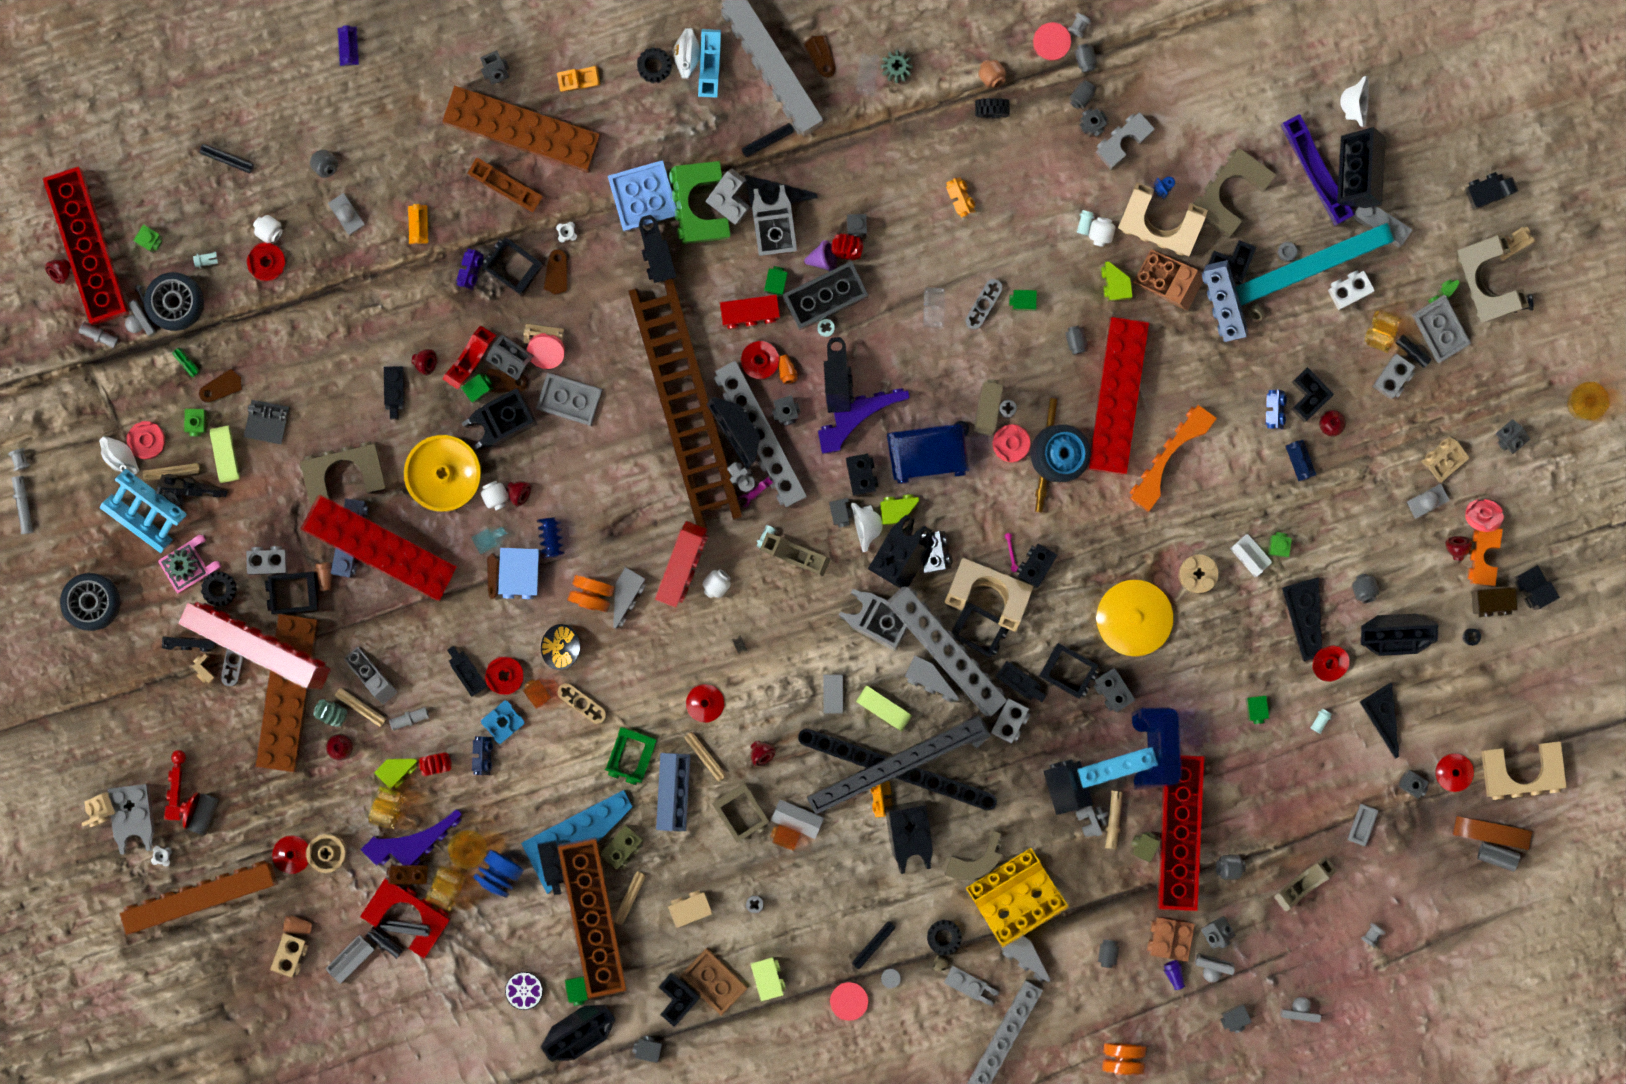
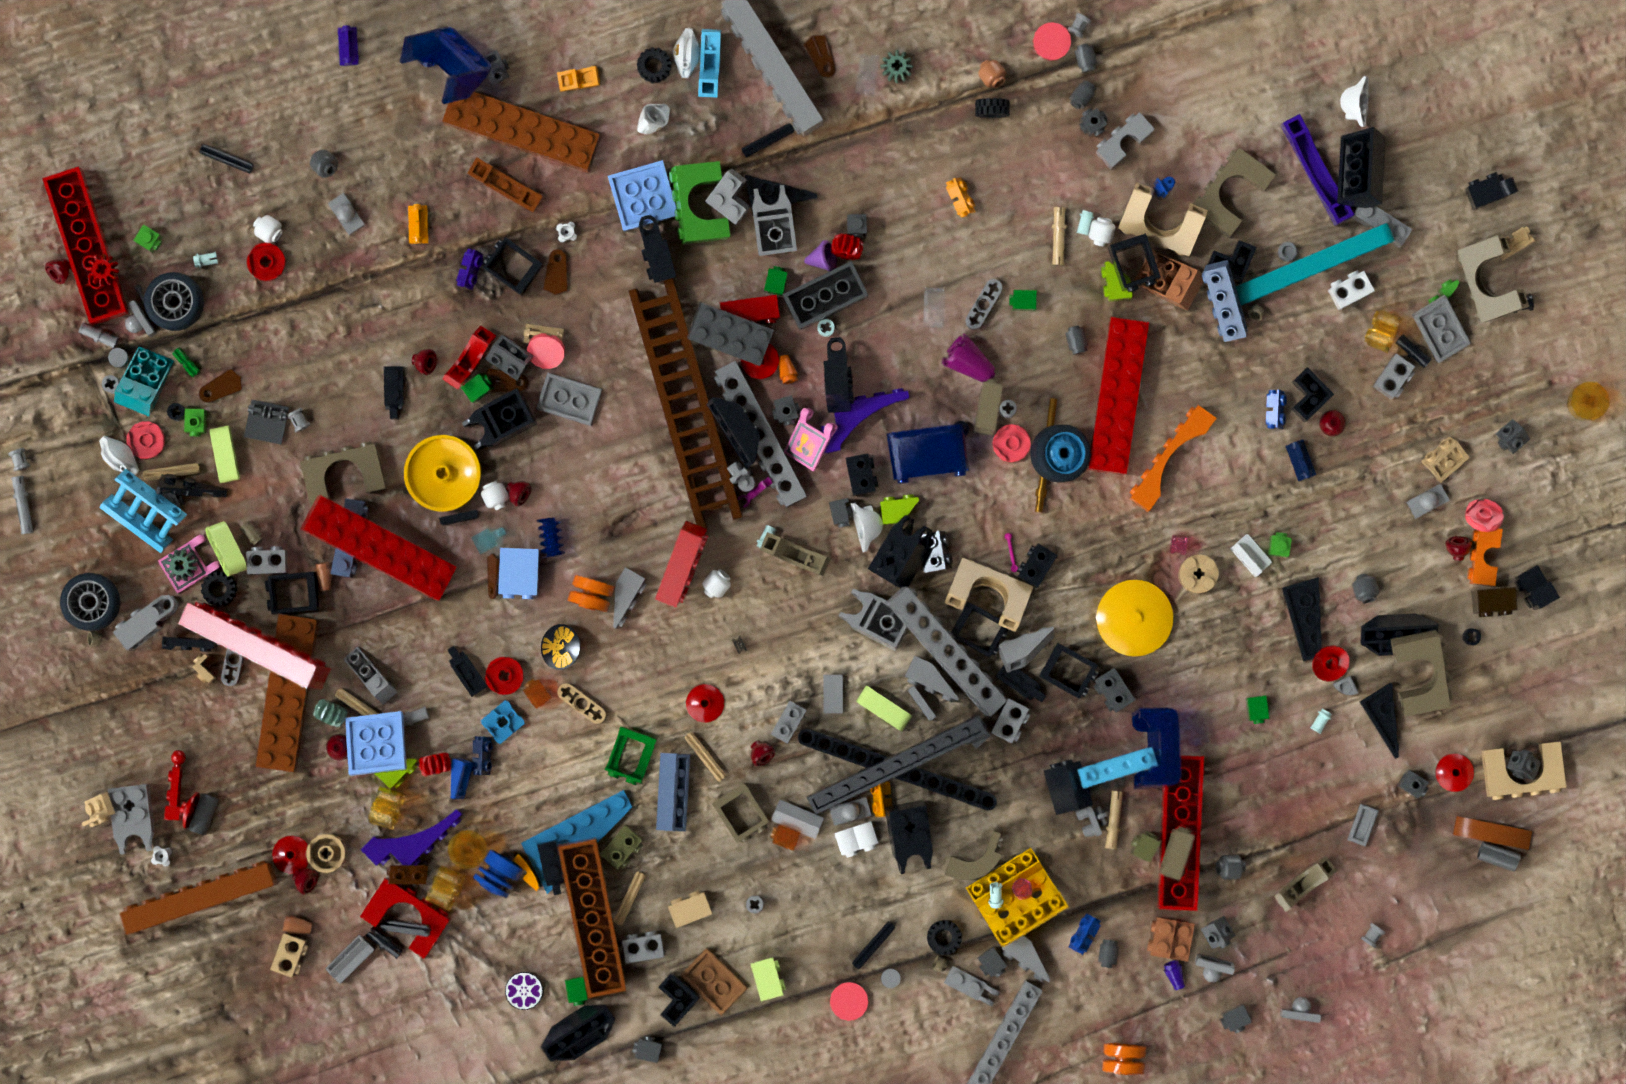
(93, 638): none -> dark tan hinge
(96, 267): none -> red gear
(105, 382): none -> light grey bush
(118, 357): none -> light grey tile
(143, 381): none -> teal slope
(145, 622): none -> light grey brick
(175, 406): none -> black bush
(226, 548): none -> yellowish green beam
(252, 534): none -> dark tan pin
(298, 420): none -> light grey bush
(305, 880): none -> dark red brick
(375, 743): none -> light blue plate
(453, 55): none -> clear blue windscreen
(460, 517): none -> black tile
(460, 777): none -> blue slope
(530, 877): none -> light orange slope
(644, 952): none -> light grey brick
(653, 118): none -> white hat
(730, 333): none -> dark grey brick
(788, 722): none -> light grey brick
(808, 442): none -> bright pink flag
(850, 811): none -> light grey tile
(856, 838): none -> white brick
(921, 703): none -> light grey tile
(968, 360): none -> magenta cone
(992, 963): none -> dark grey brick
(995, 895): none -> light aqua pin
(1020, 886): none -> clear pink wheel
(1021, 651): none -> light grey slope
(1058, 235): none -> tan pin
(1088, 926): none -> blue hinge
(1128, 244): none -> black window
(1176, 853): none -> dark tan window
(1178, 544): none -> clear pink wheel
(1346, 686): none -> light grey tile
(1435, 693): none -> dark tan arch
(1523, 764): none -> dark grey brick

